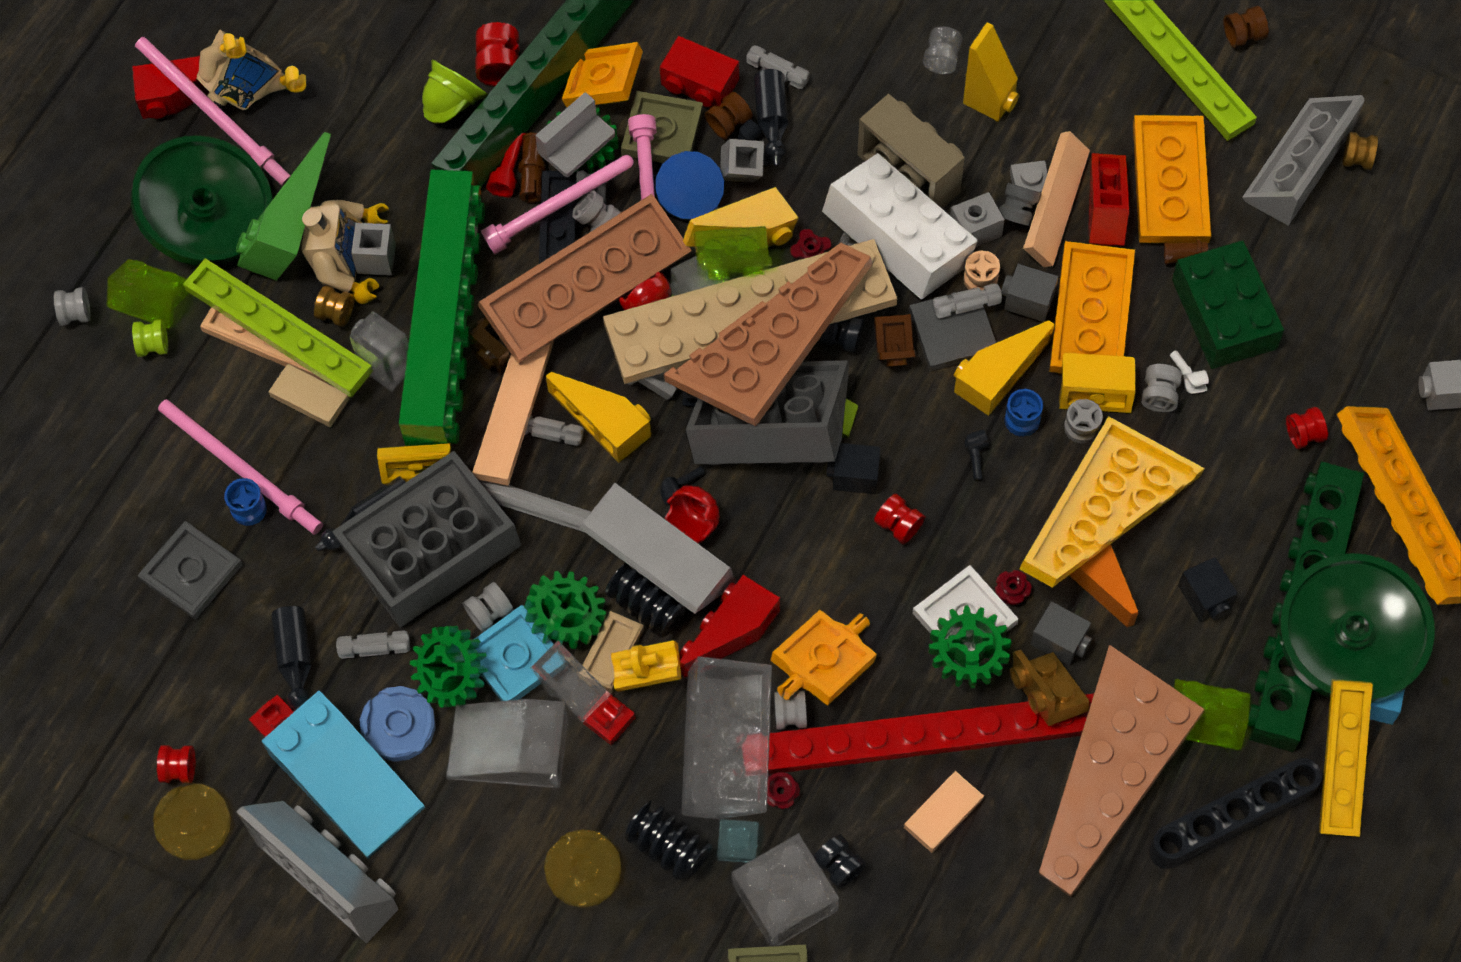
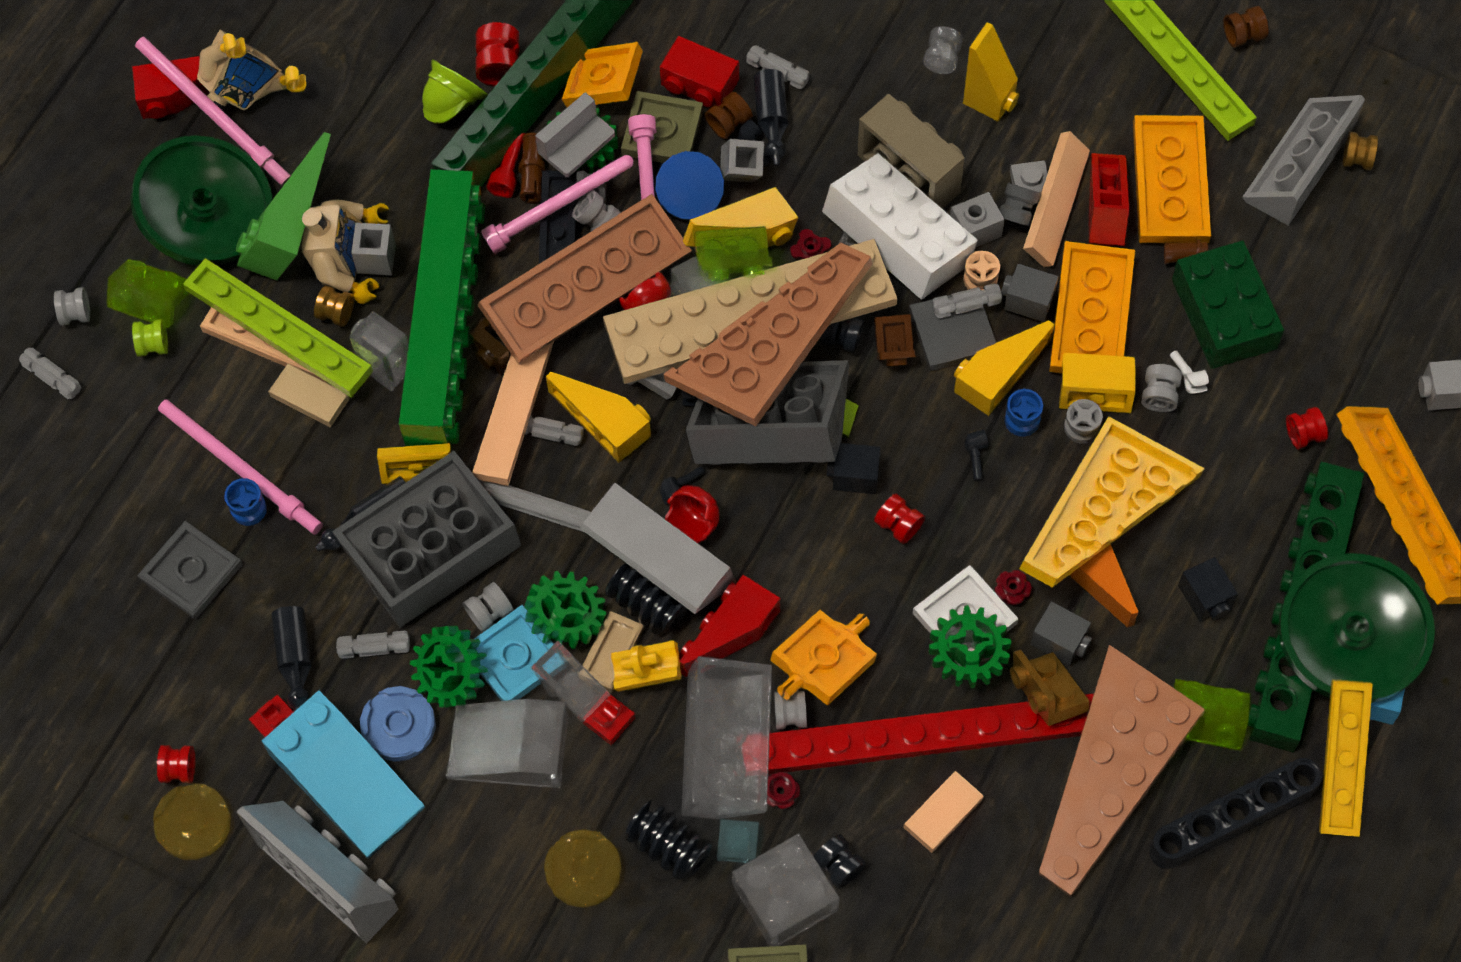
(50, 373): none -> light grey axle

